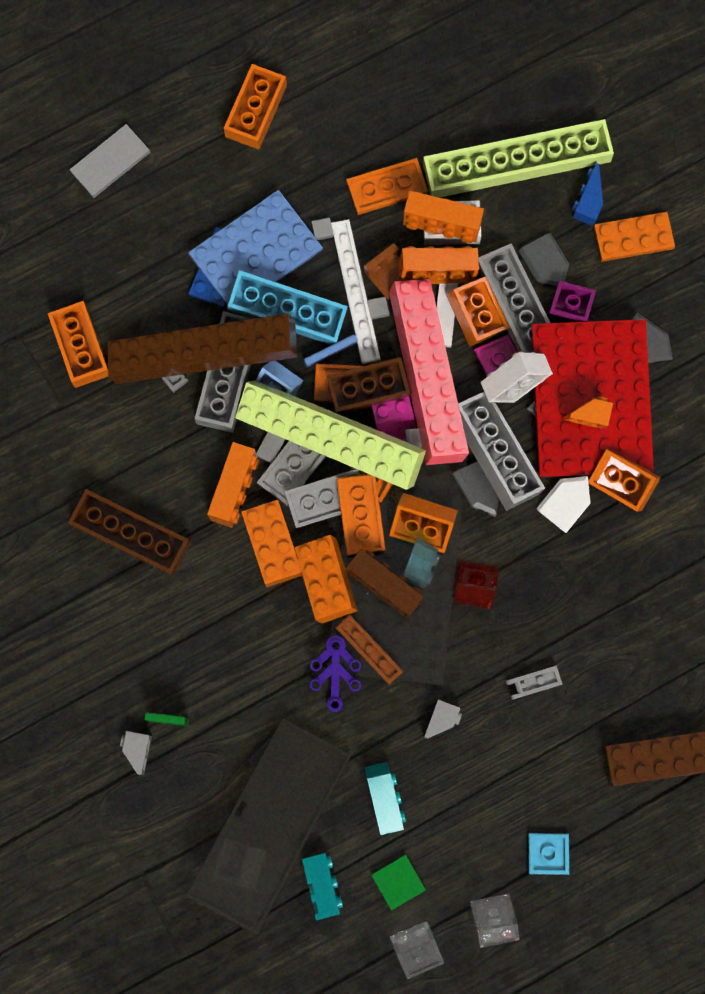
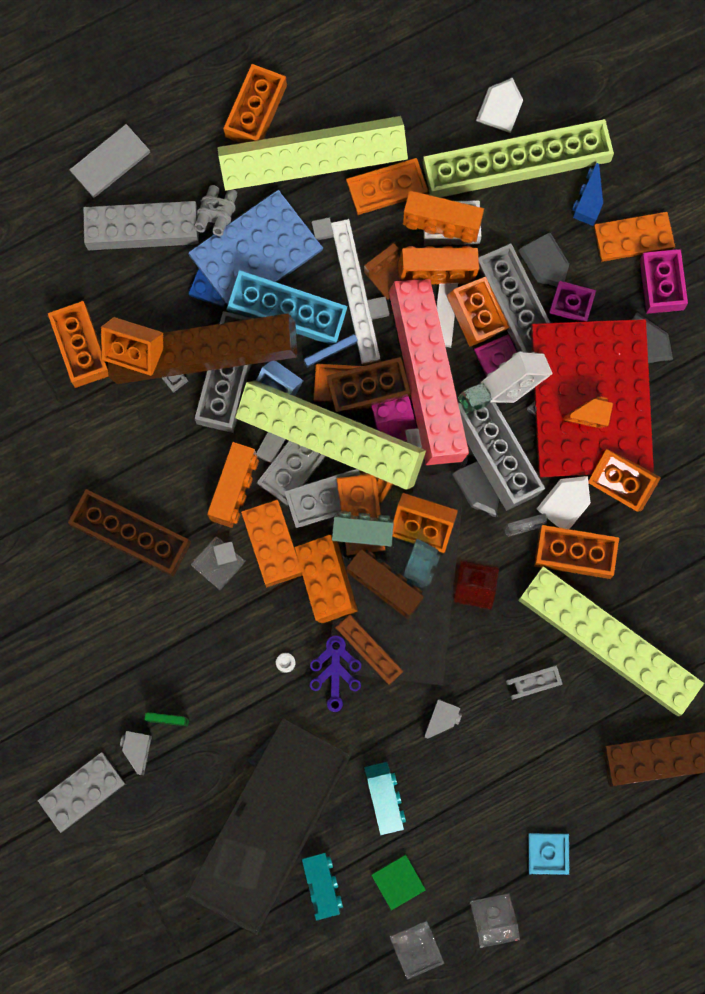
(81, 792): none -> light grey plate
(131, 345): none -> orange slope
(140, 225): none -> light grey brick
(208, 567): none -> clear tile
(215, 210): none -> light grey pin
(225, 553): none -> light grey tile
(285, 662): none -> white tile
(313, 153): none -> yellowish green brick
(363, 529): none -> sand green brick
(475, 398): none -> clear green brick
(501, 106): none -> white tile
(525, 525): none -> clear tile
(576, 552): none -> orange brick
(611, 642): none -> yellowish green brick
(663, 281): none -> dark pink brick

